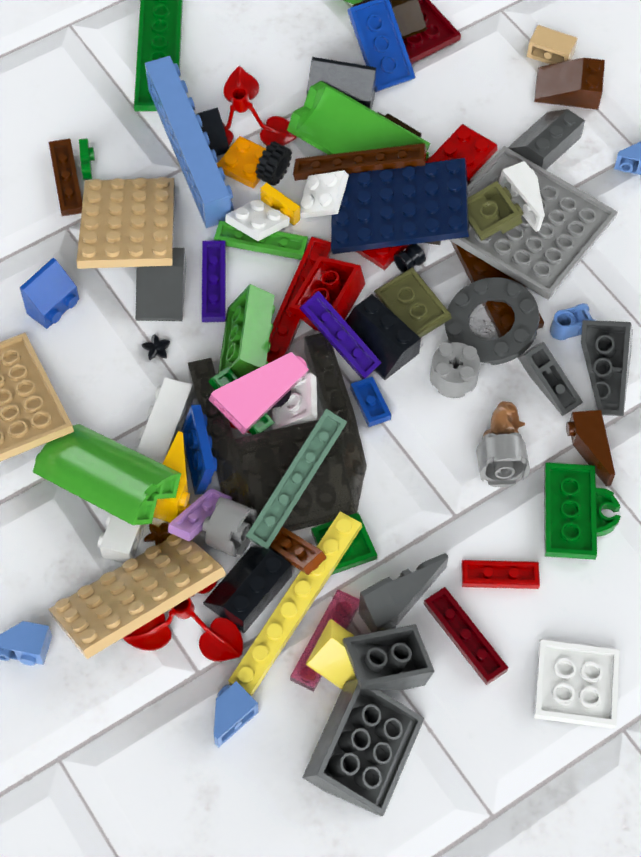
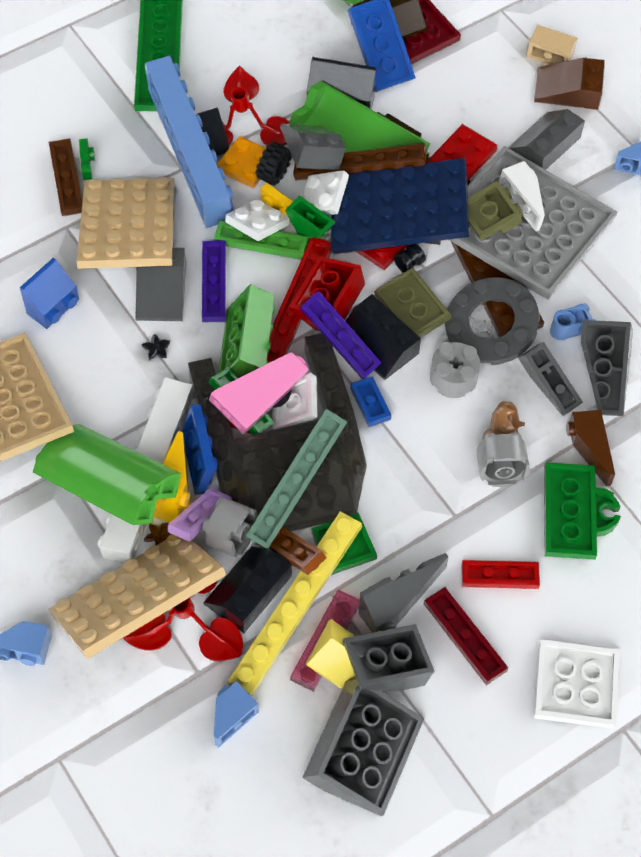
(308, 219): none -> green slope
(314, 146): none -> dark grey slope

